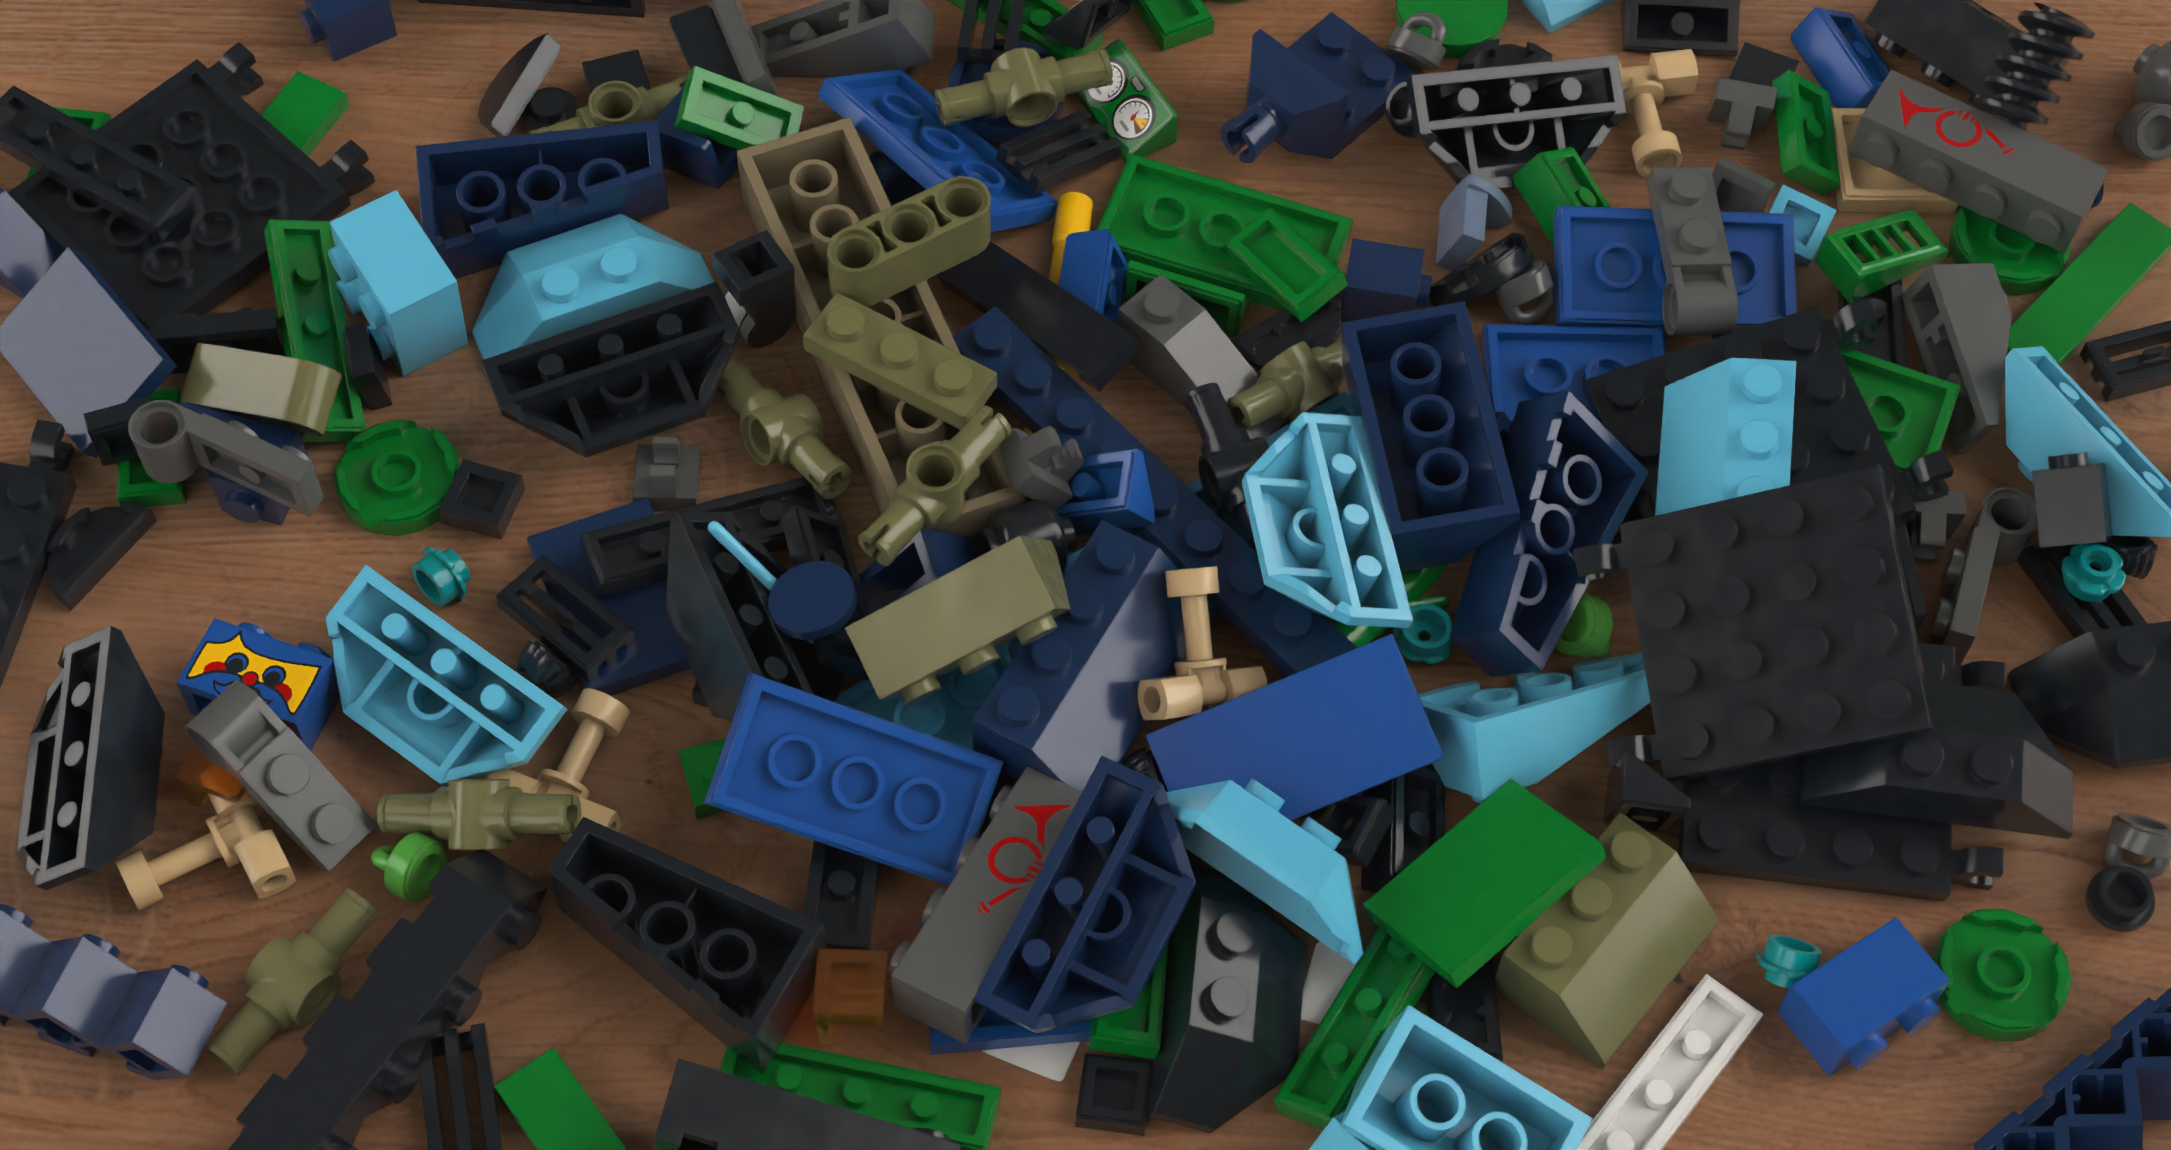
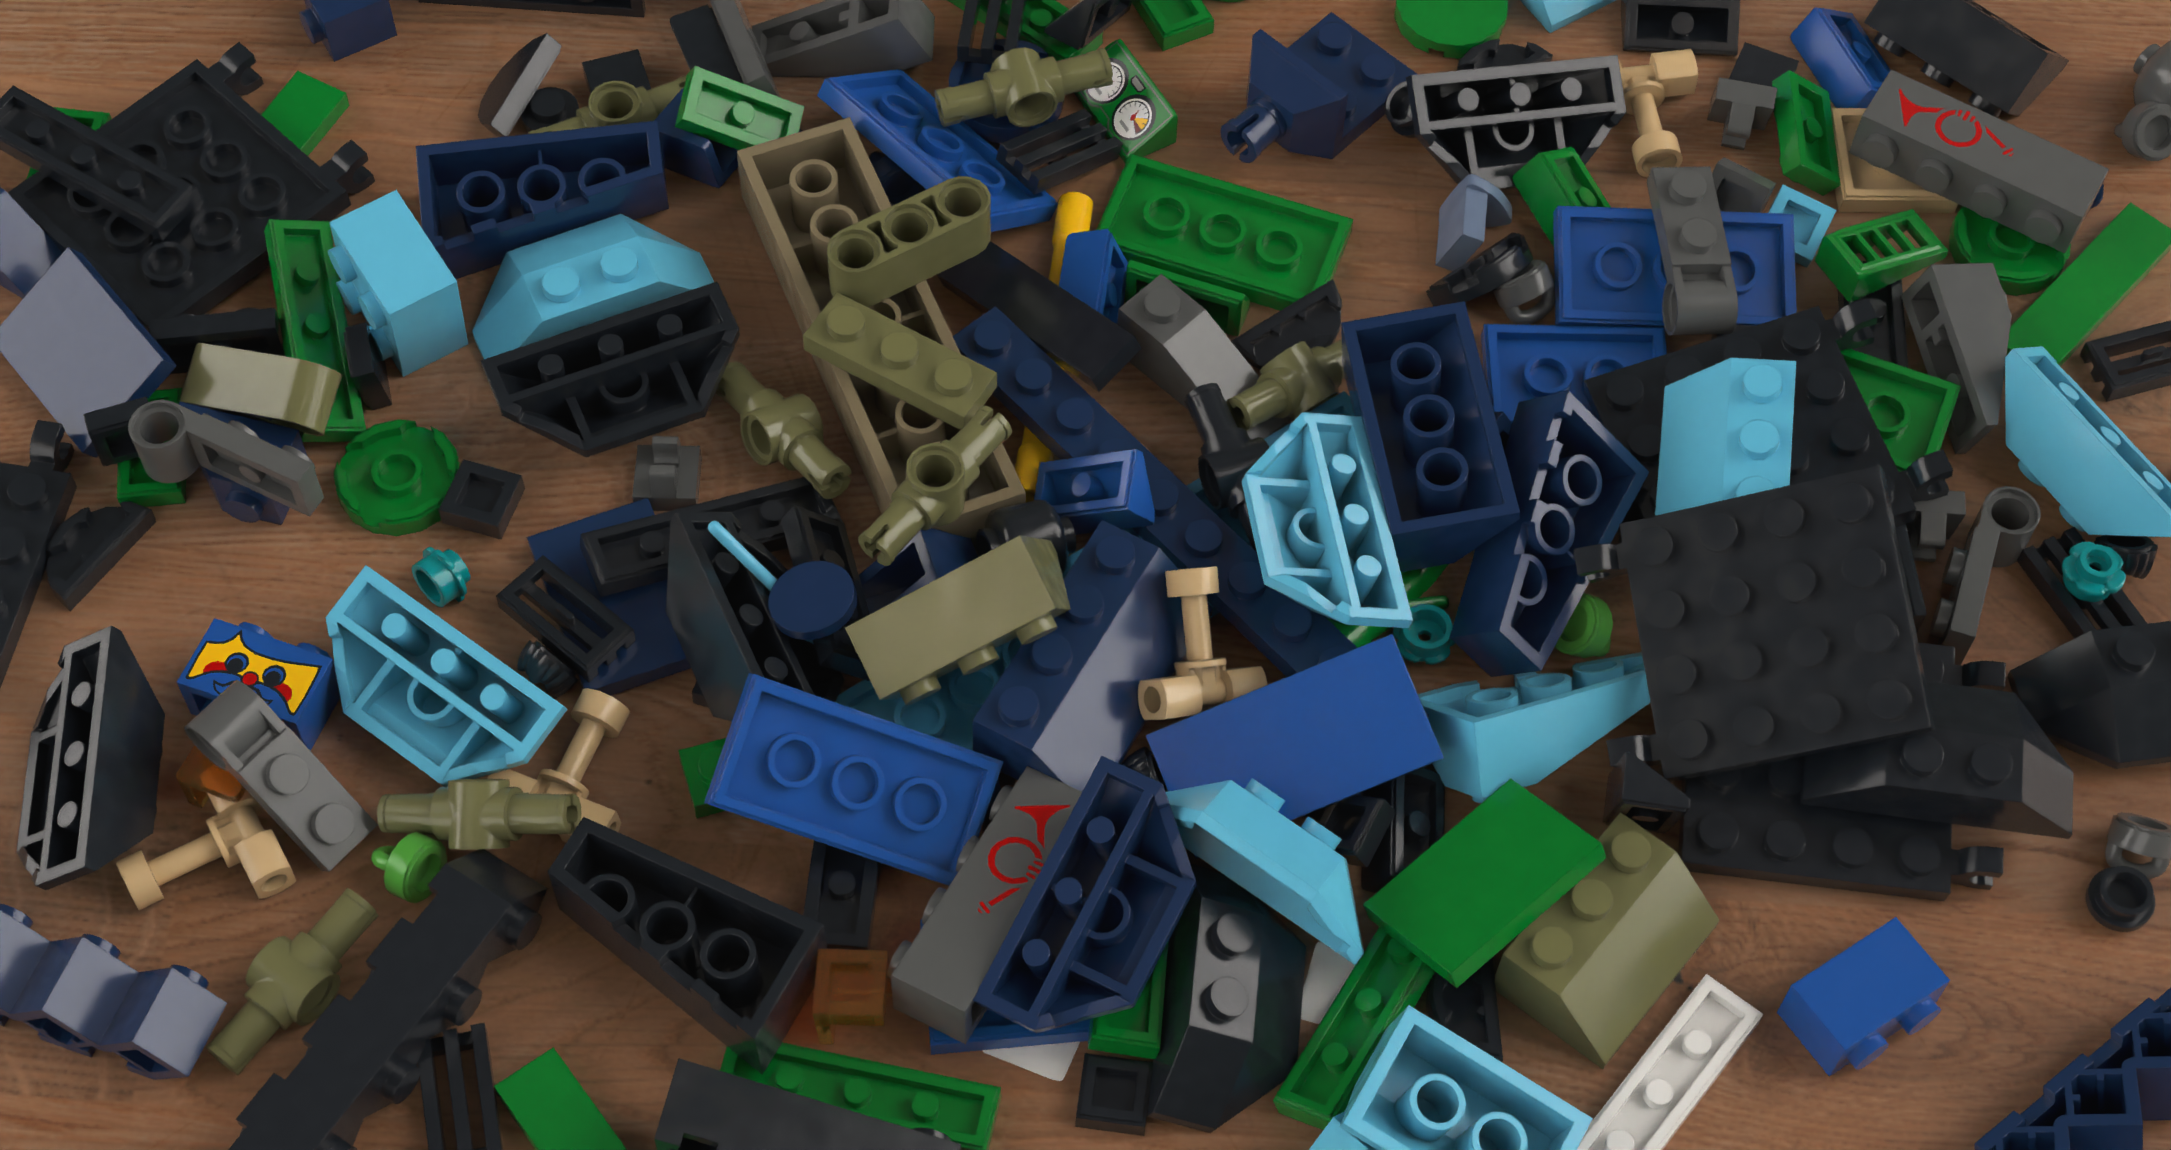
(758, 286): black leg -> none
(1041, 465): dark grey tile -> none
(1286, 264): green tile -> none
(1383, 281): dark blue brick -> none
(1416, 48): dark grey tile -> none
(1788, 959): teal plate -> none
(2002, 975): green tile -> none
(2033, 66): black piece -> none
(2072, 501): black brick -> none

